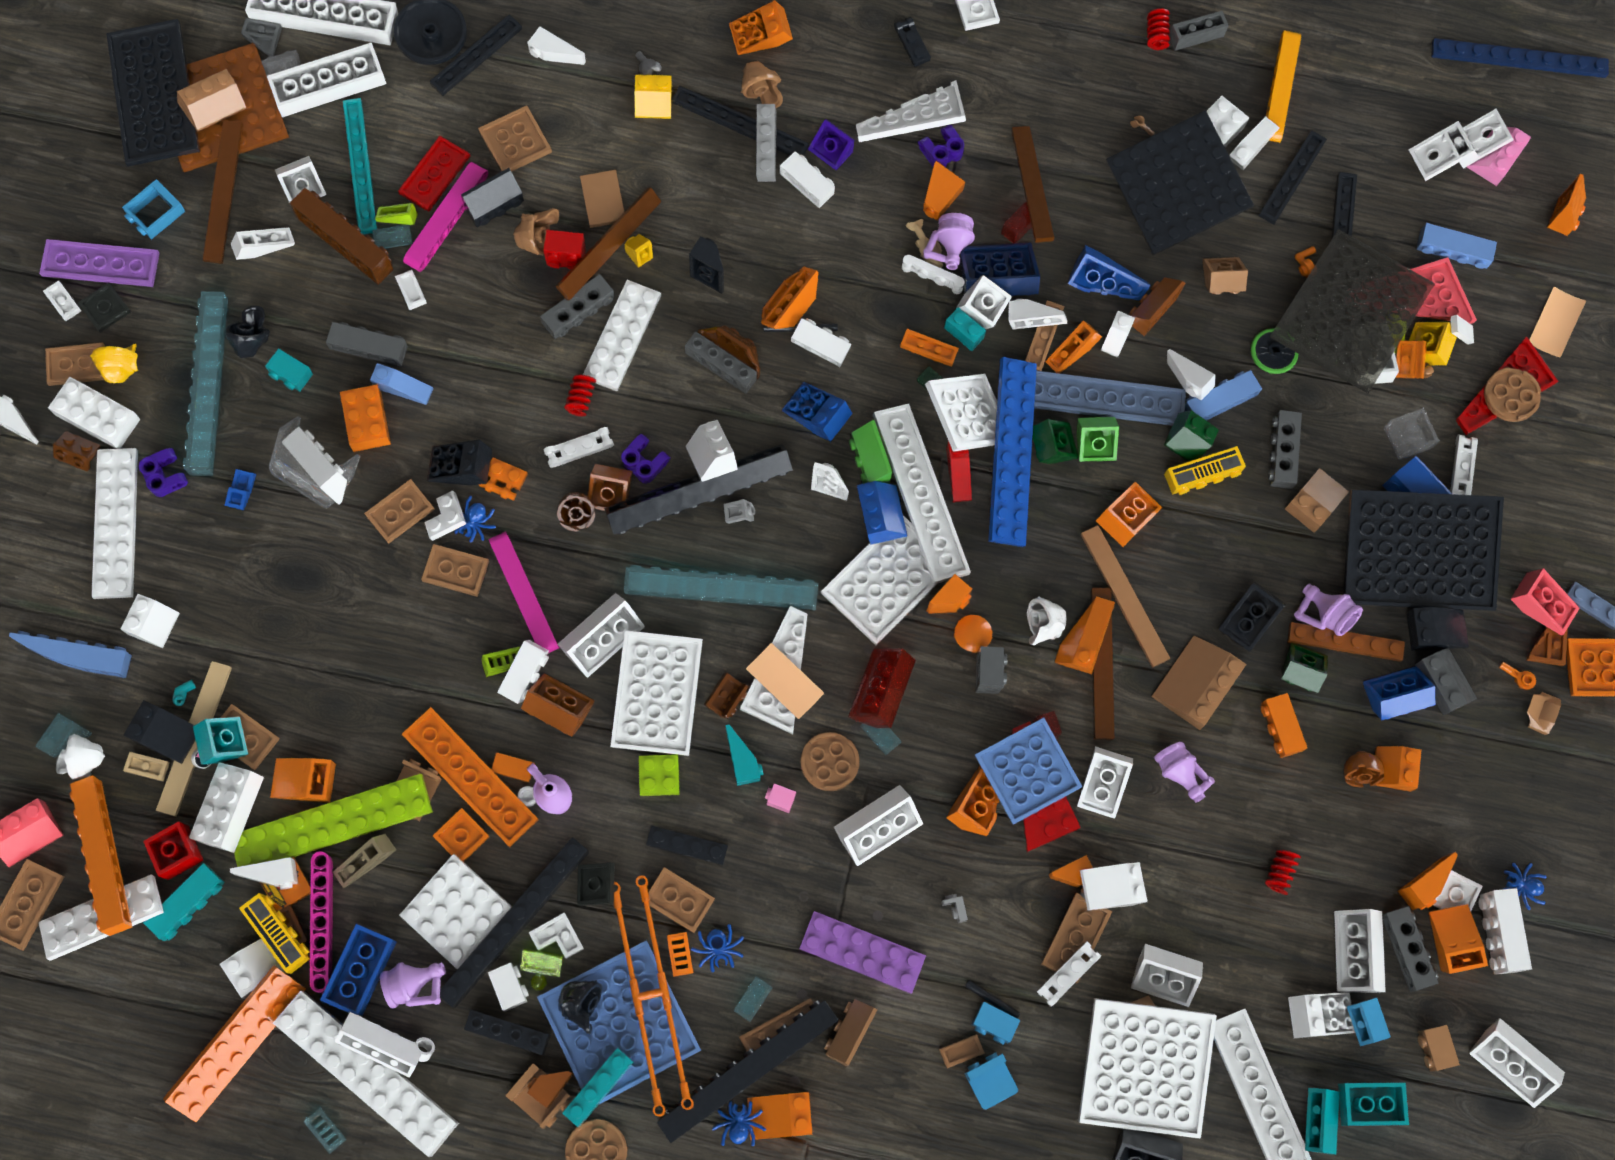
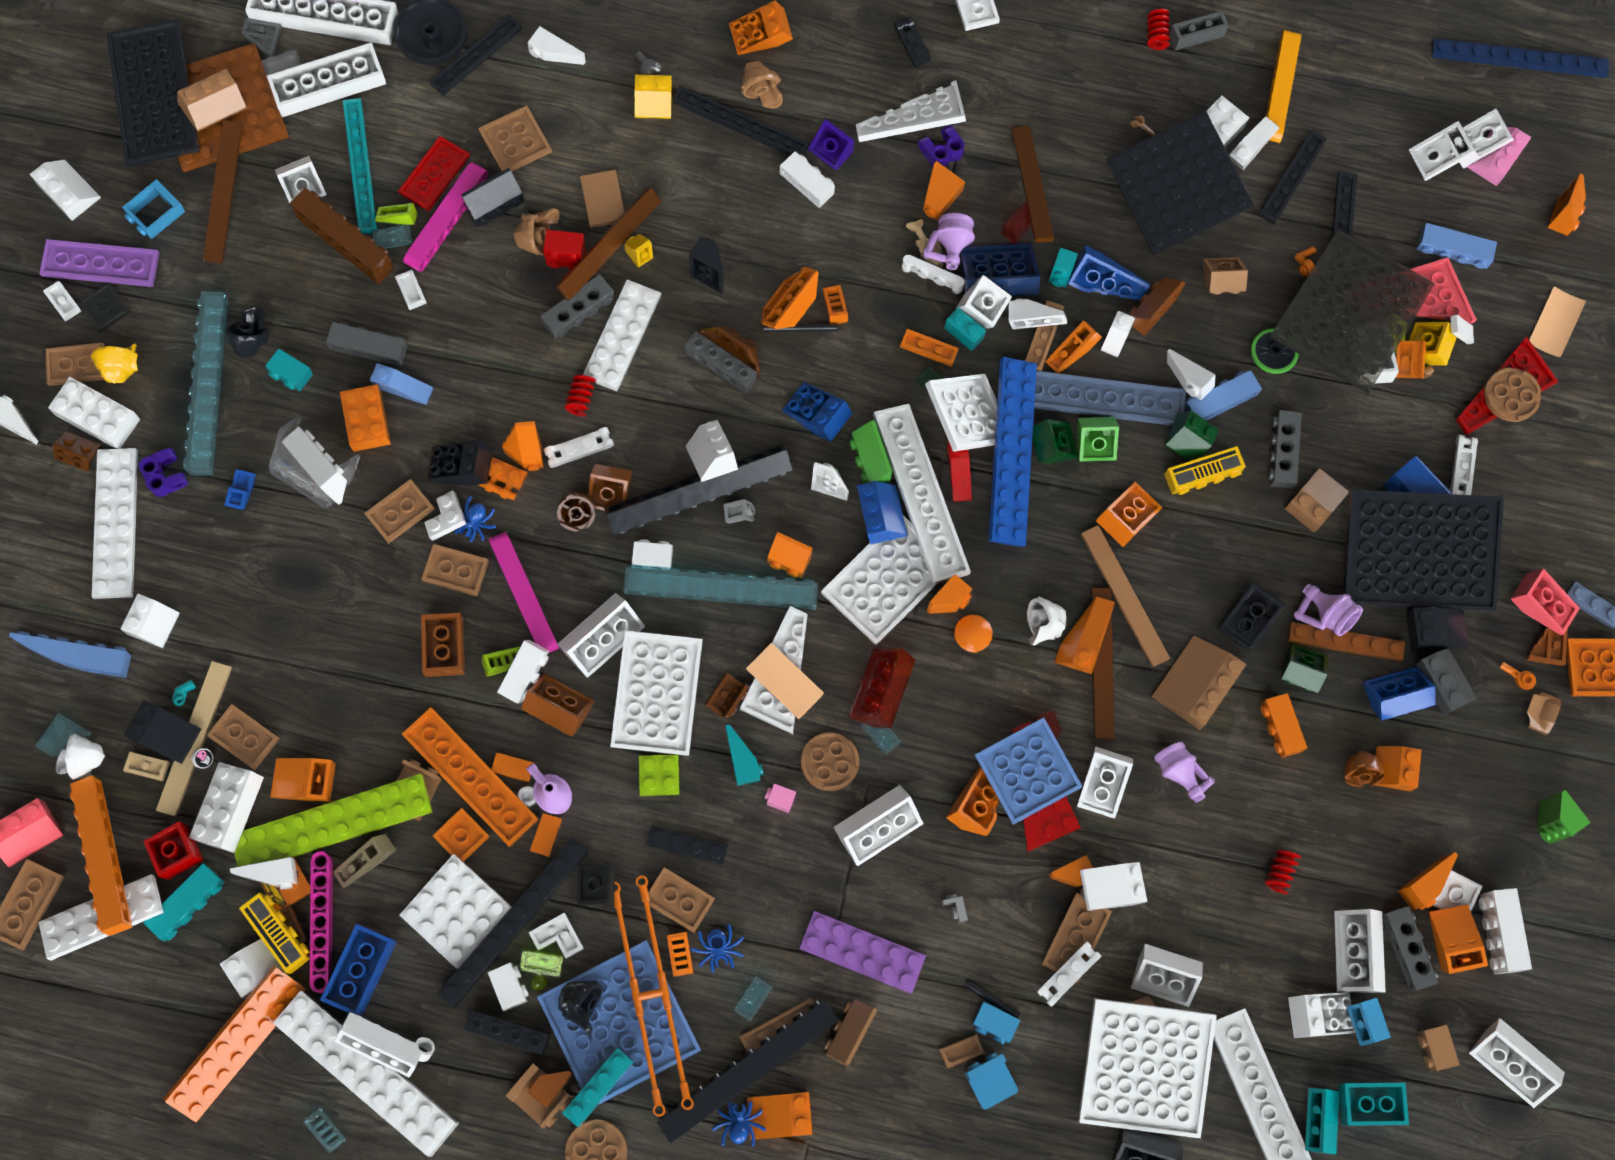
(65, 187): none -> white slope
(220, 740): teal slope -> none
(260, 242): white slope -> none
(404, 983): lavender piece -> none
(442, 644): none -> dark orange brick
(524, 446): none -> orange wedge
(546, 835): none -> orange tile
(641, 463): dark purple piece -> none
(652, 554): none -> white brick
(766, 143): light grey brick -> none
(789, 555): none -> orange slope
(821, 342): white brick -> none
(839, 315): none -> orange slope
(990, 670): dark grey brick -> none
(1063, 268): none -> teal brick
(1411, 434): clear brick -> none
(1528, 886): blue animal -> none
(1559, 817): none -> bright green slope

